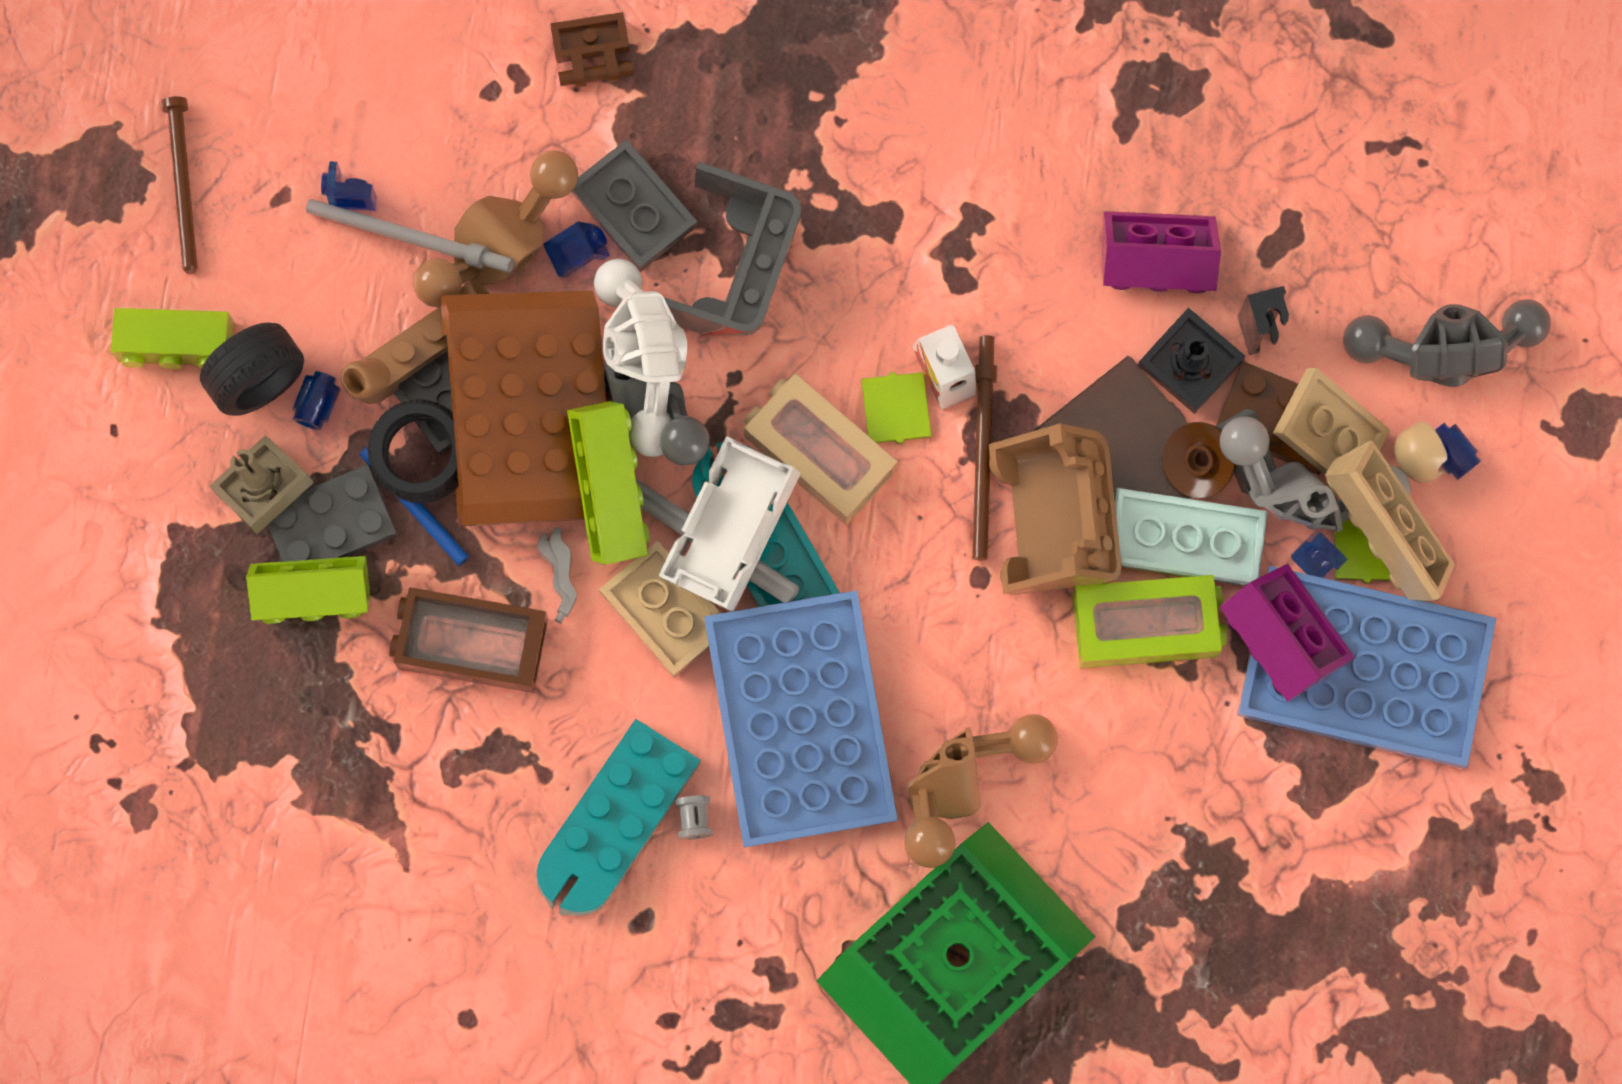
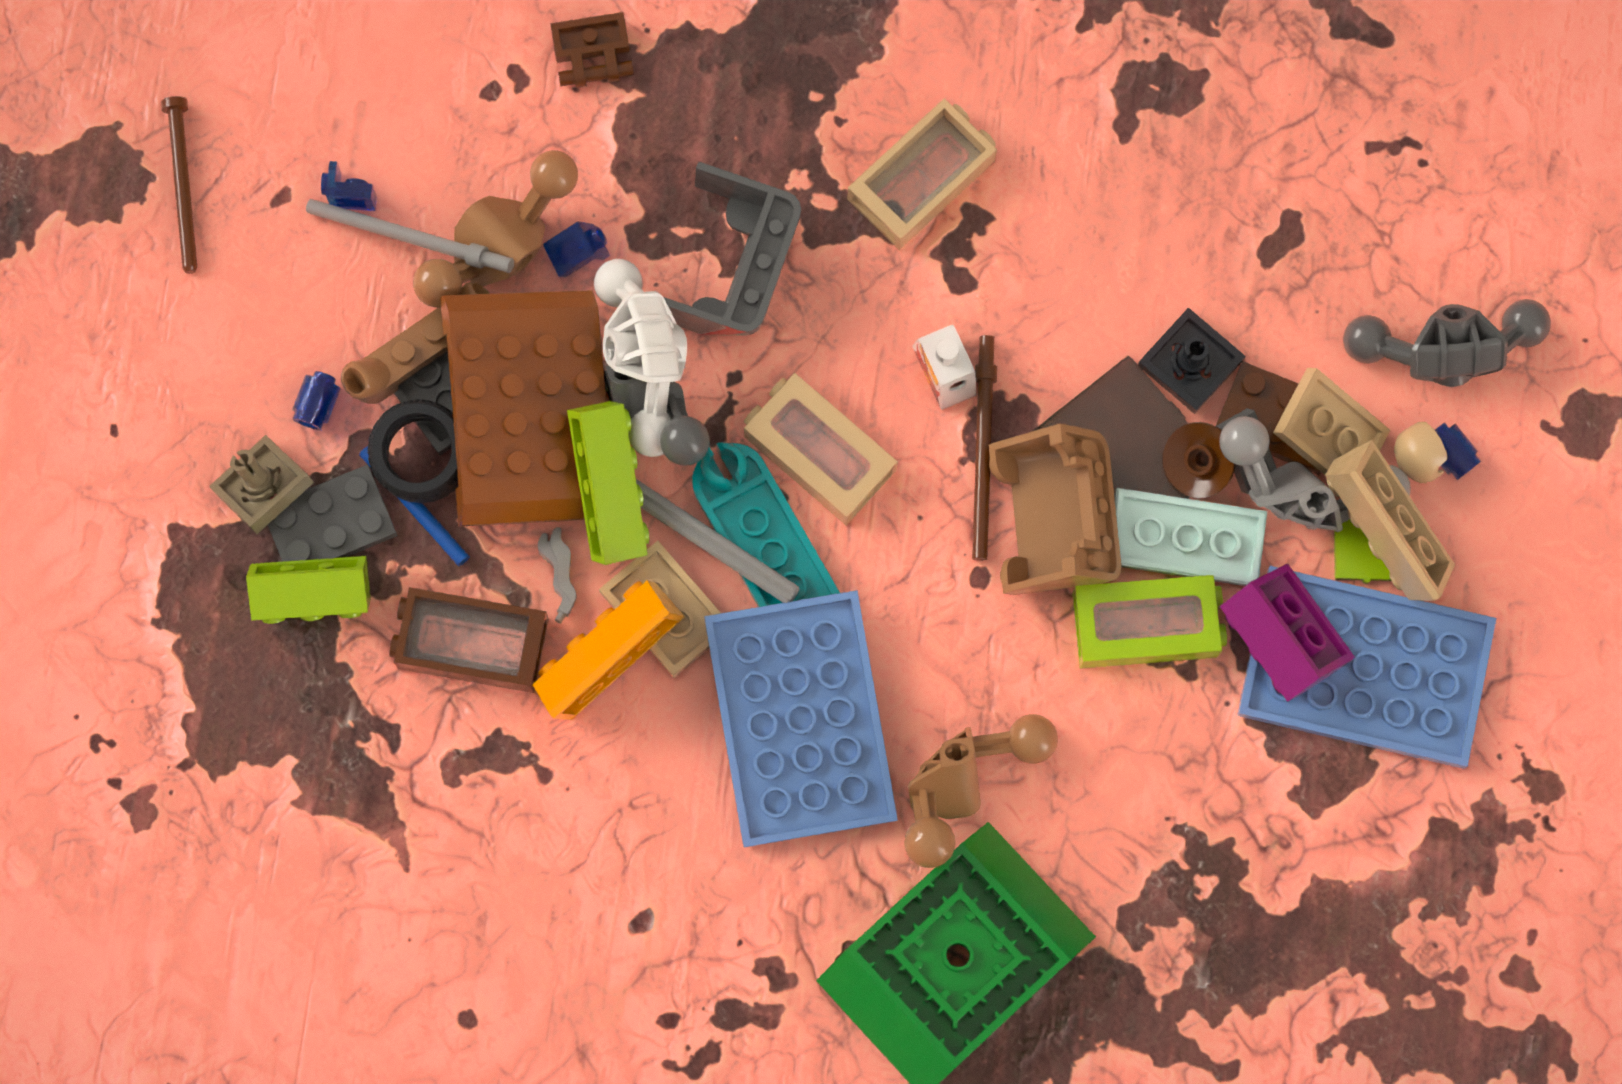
(167, 336): lime brick -> none
(251, 368): black tyre -> none
(607, 650): none -> light orange slope
(614, 820): teal plate -> none
(633, 205): dark grey plate -> none
(694, 817): light grey bush -> none
(730, 524): white piece -> none
(896, 407): lime piece -> none
(922, 173): none -> piece
(1160, 251): magenta slope -> none
(1259, 316): black hinge -> none
(1318, 555): clear blue bracket -> none

